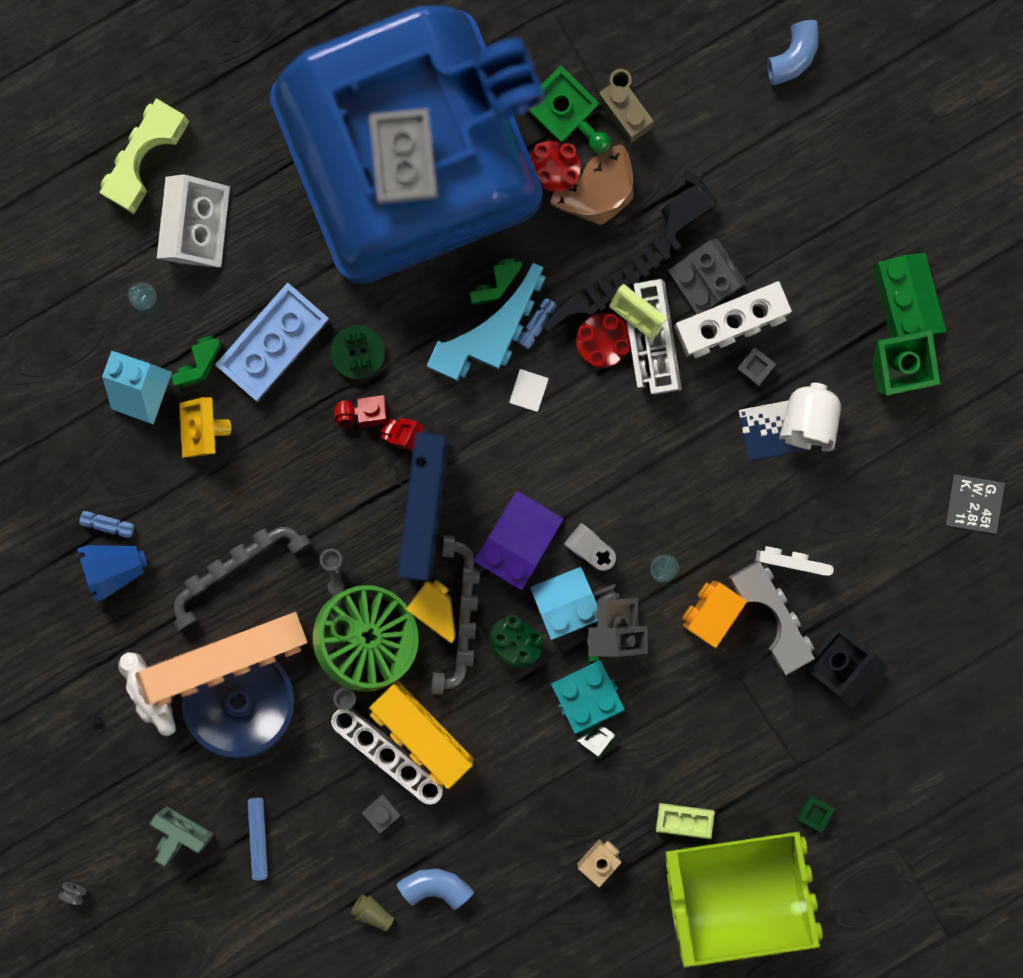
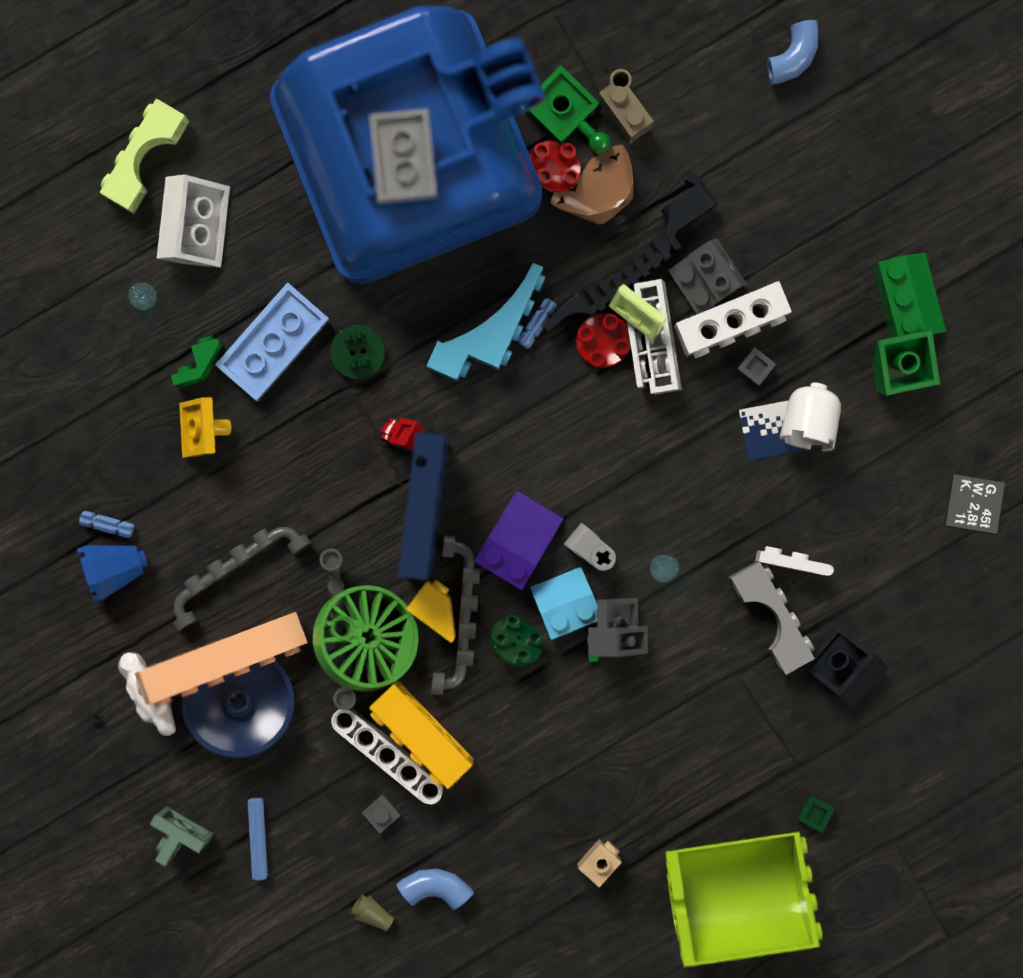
(72, 893): dark grey bush -> none
(135, 386): medium azure slope -> none
(370, 412): red plate -> none
(505, 275): green slope -> none
(528, 390): white sticker -> none
(587, 697): teal plate -> none
(597, 740): plate -> none
(606, 593): dark grey bush -> none
(685, 821): yellowish green plate -> none
(713, 612): light orange piece -> none

